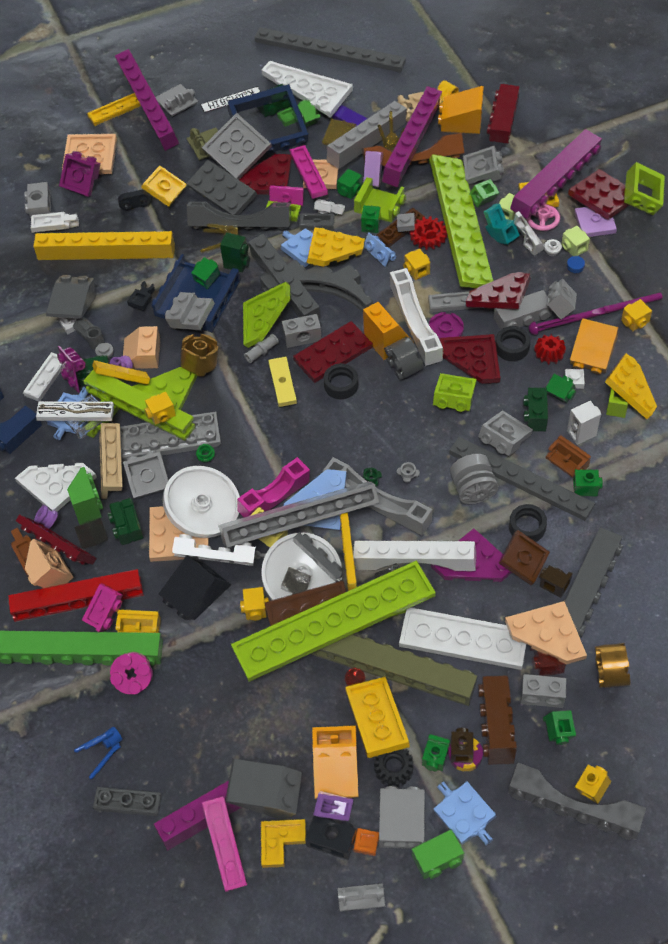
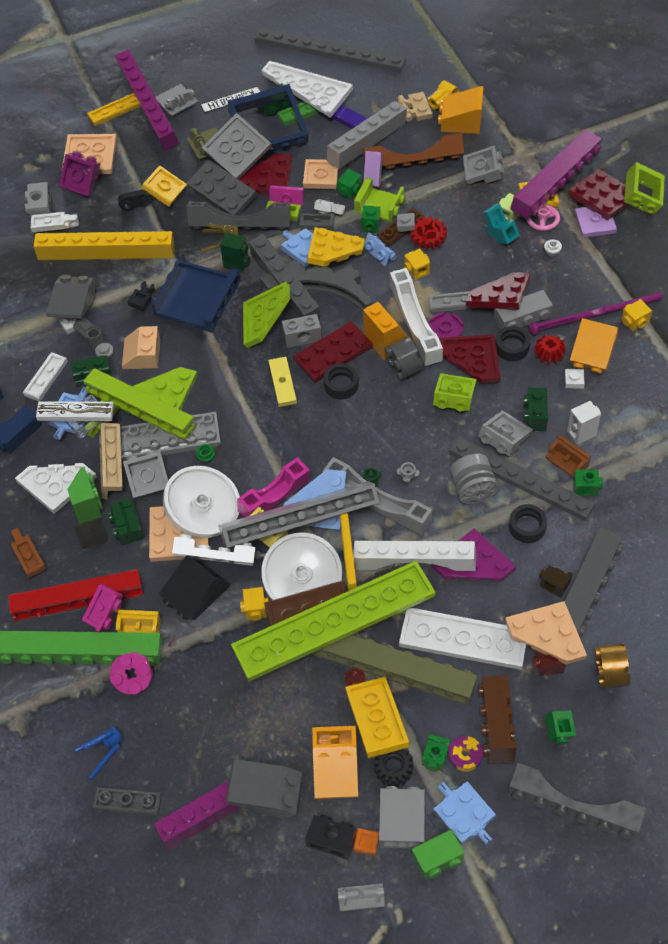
(46, 516): medium lavender wheel -> none
(46, 566): light nougat slope -> none
(55, 540): dark red plate -> none
(70, 363): magenta hinge -> none
(121, 372): yellow tile -> none
(123, 361): medium lavender wheel -> none
(159, 408): yellow brick -> none
(189, 311): light grey plate -> none
(199, 354): pearl gold brick -> none
(205, 272): green brick -> none
(224, 843): dark pink tile -> none
(261, 348): light grey pin -> none
(276, 835): yellow plate -> none
(295, 581): clear smoke panel -> none
(308, 113): bright green brick -> none
(308, 172): dark pink tile -> none
(318, 556): dark grey tile -> none
(333, 806): medium lavender slope -> none
(336, 130): clear yellow piece -> none
(391, 139): clear yellow plant -> none
(411, 137): magenta brick -> none
(461, 222): lime plate -> none
(461, 752): dark brown brick -> none
(484, 193): bright green brick -> none
(503, 114): dark red brick -> none
(524, 557): reddish brown plate -> none
(531, 240): white slope -> none
(543, 691): light grey brick -> none
(561, 298): light grey brick -> none
(561, 388): green brick -> none
(575, 241): yellowish green brick -> none
(575, 264): blue tile -> none
(593, 783): yellow brick -> none
(616, 406): lime panel -> none
(630, 383): yellow plate -> none

